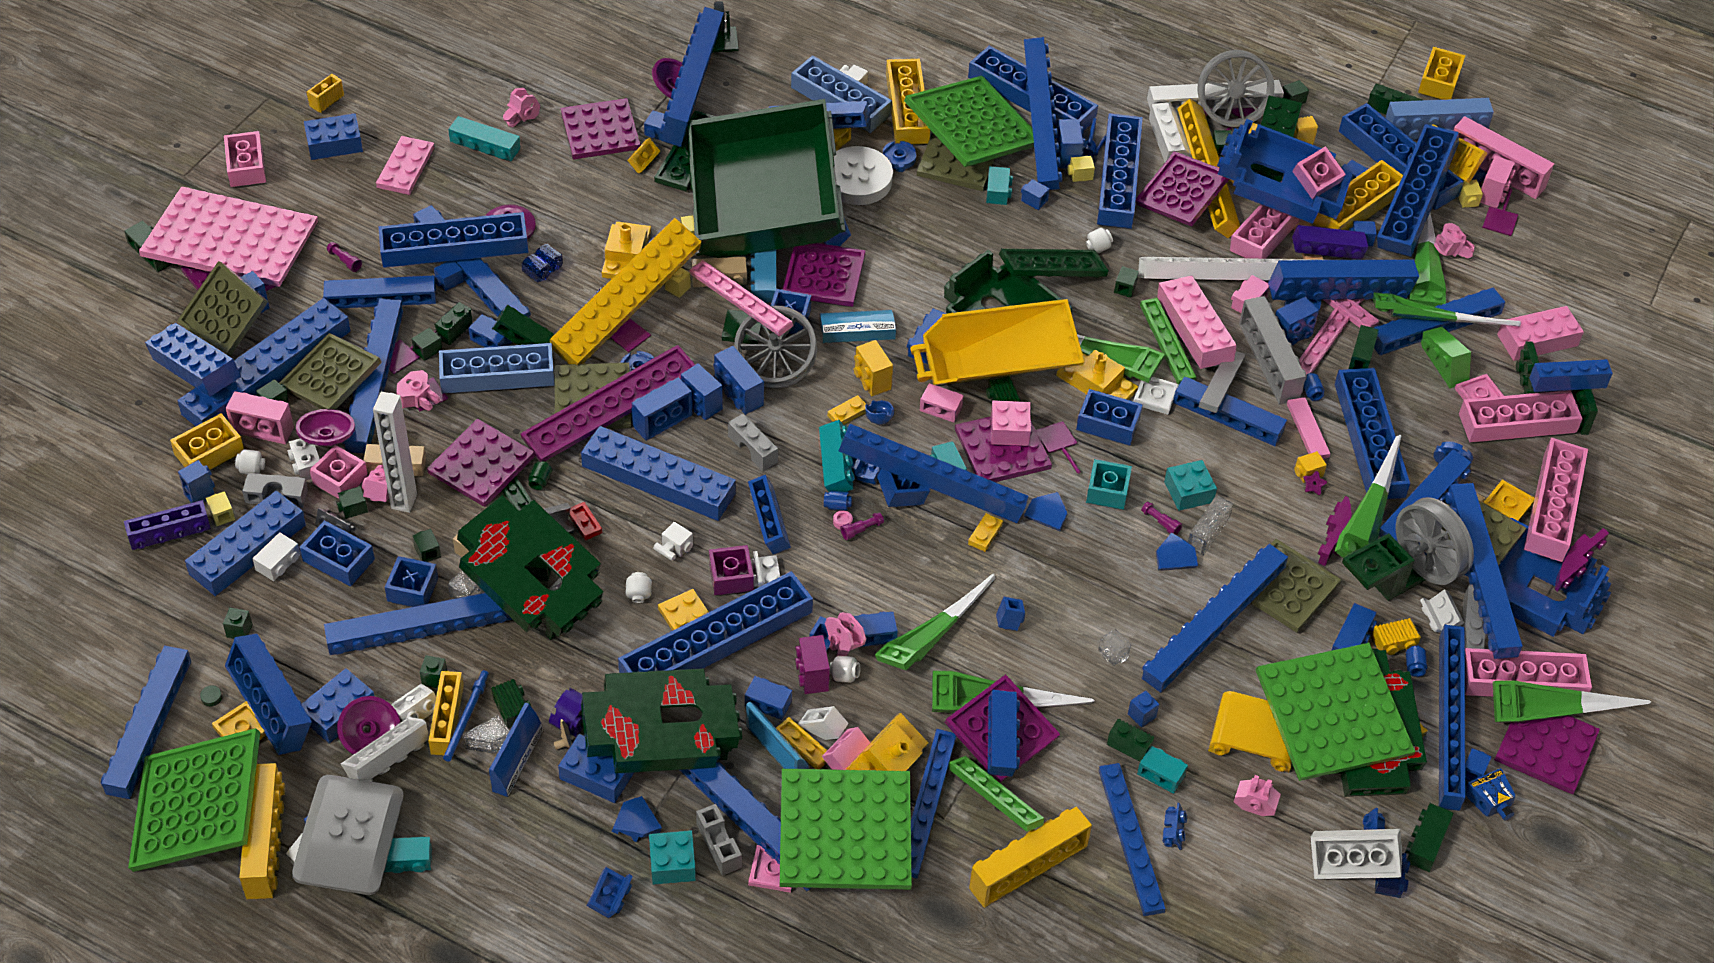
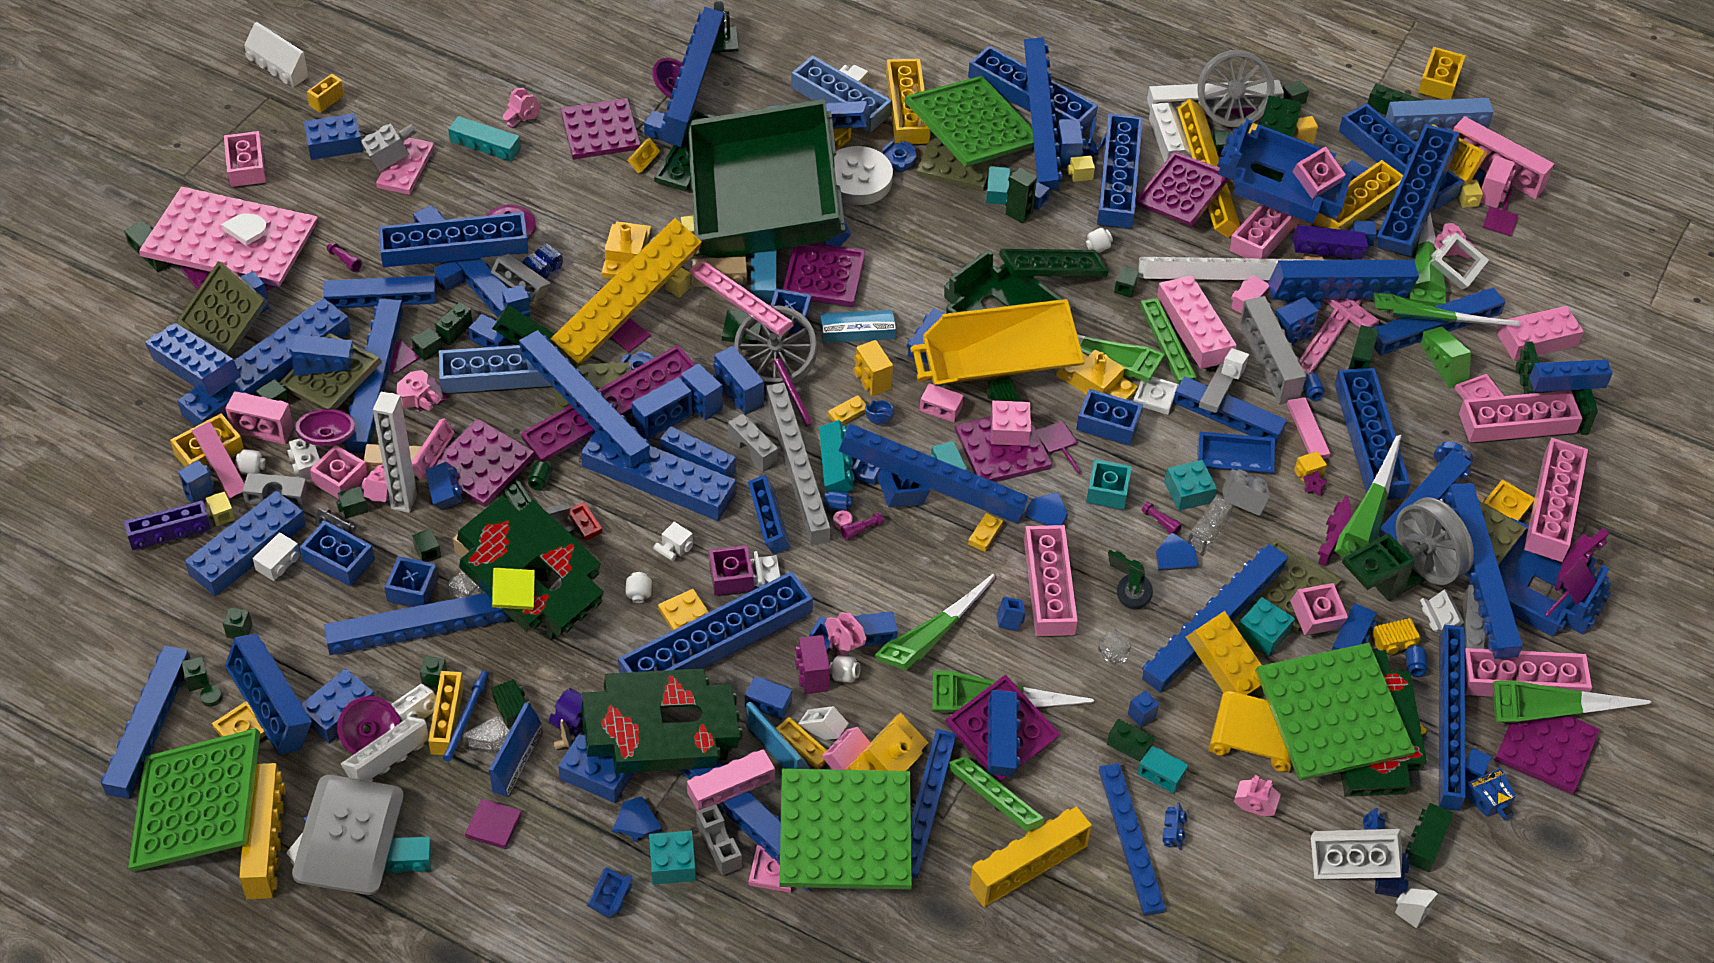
(195, 674): none -> dark green brick
(219, 459): none -> bright pink tile
(245, 228): none -> white tile
(276, 55): none -> white slope
(320, 354): none -> blue wedge
(387, 145): none -> light grey brick
(432, 448): none -> bright pink tile
(444, 485): none -> blue brick
(493, 824): none -> magenta tile
(513, 588): none -> neon yellow tile
(516, 274): none -> light grey brick
(517, 298): none -> brick
(585, 399): none -> brick
(698, 452): none -> blue brick
(731, 780): none -> bright pink brick
(784, 374): none -> magenta bar
(798, 464): none -> light grey brick
(1021, 195): none -> dark green brick
(1050, 580): none -> bright pink brick
(1133, 589): none -> plate
(1226, 655): none -> yellow brick
(1235, 363): none -> white brick
(1236, 452): none -> blue slope
(1246, 491): none -> light grey brick
(1265, 626): none -> teal brick
(1319, 609): none -> bright pink brick
(1415, 905): none -> white slope
(1450, 273): none -> white window
(1577, 582): none -> magenta piece

